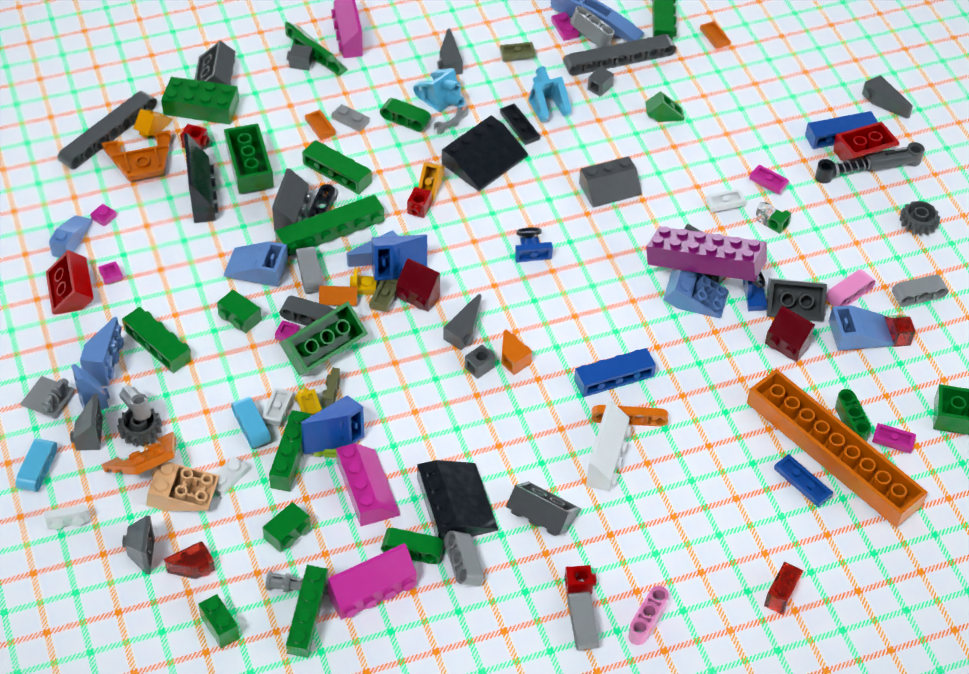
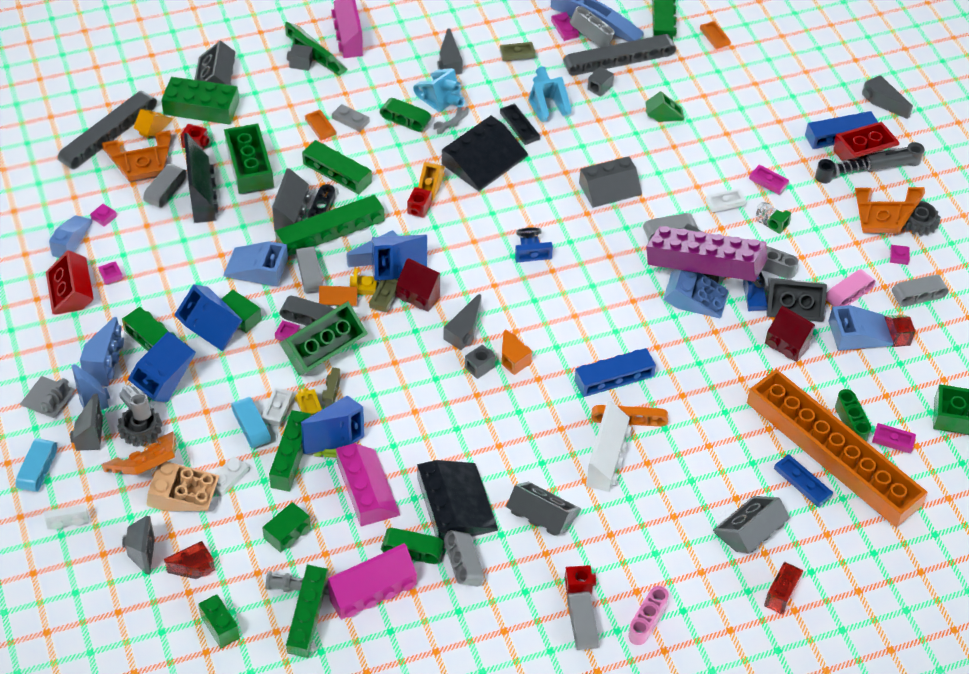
(162, 368): none -> blue slope
(164, 185): none -> light grey beam
(208, 316): none -> blue slope
(675, 221): none -> light grey beam
(752, 523): none -> slope
(781, 263): none -> light grey beam
(886, 215): none -> orange wing
(899, 254): none -> dark pink plate

